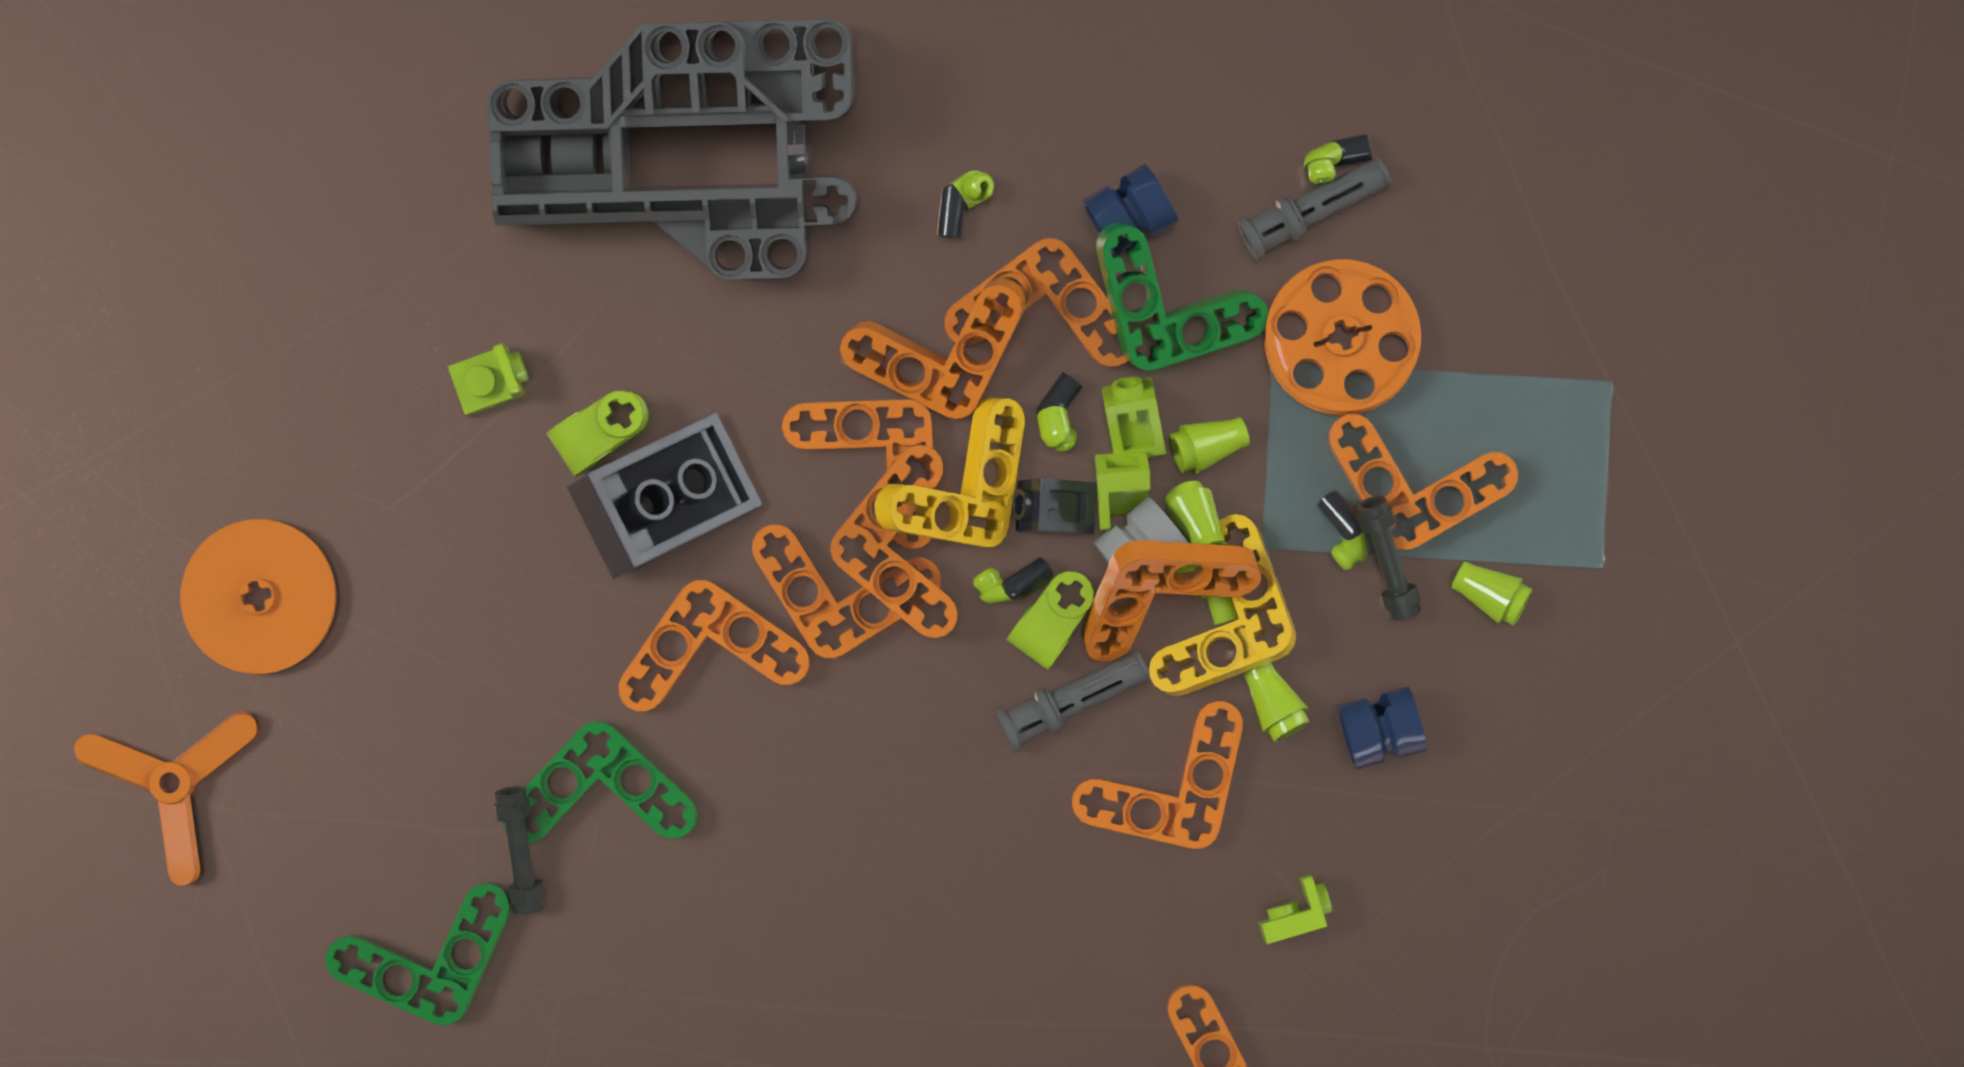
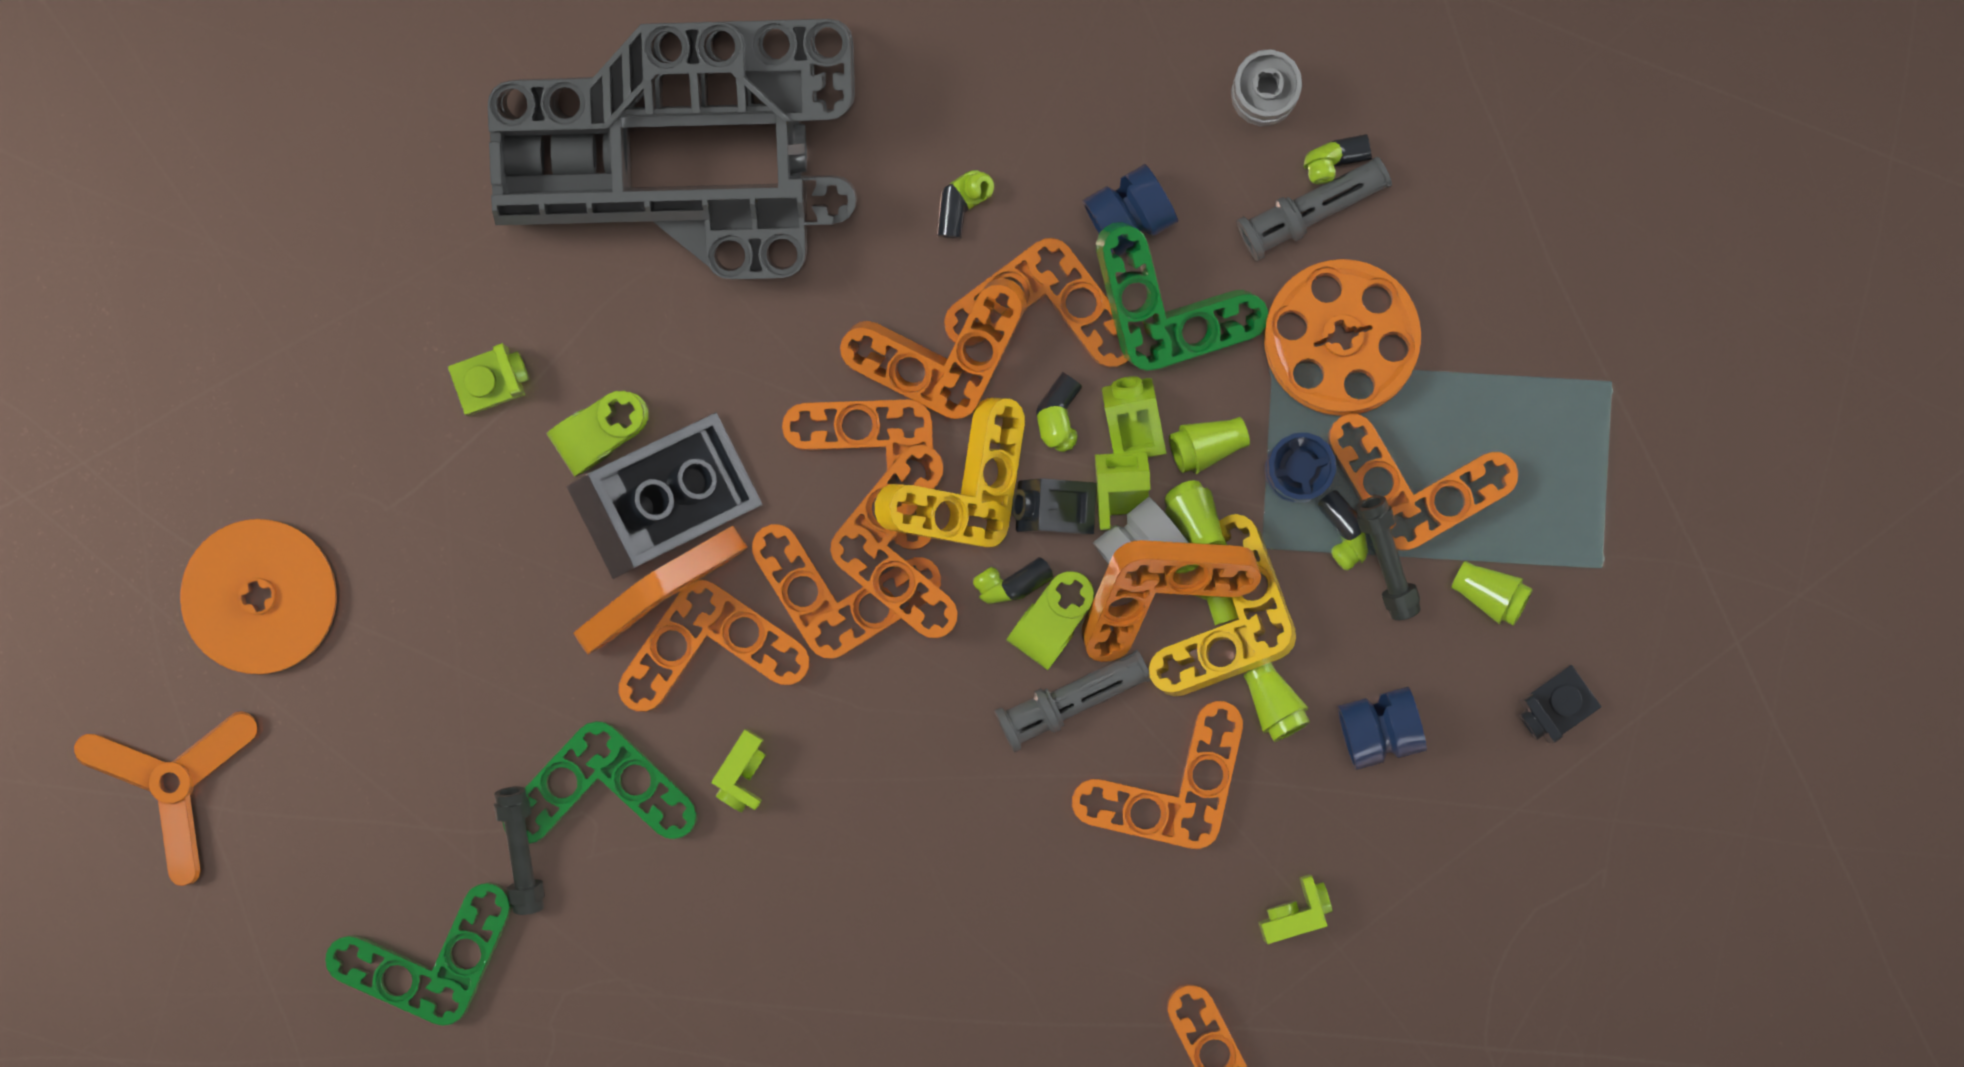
(658, 587): none -> orange beam
(744, 762): none -> lime bracket
(1266, 87): none -> light grey wheel
(1300, 467): none -> dark blue wheel
(1557, 705): none -> black bracket

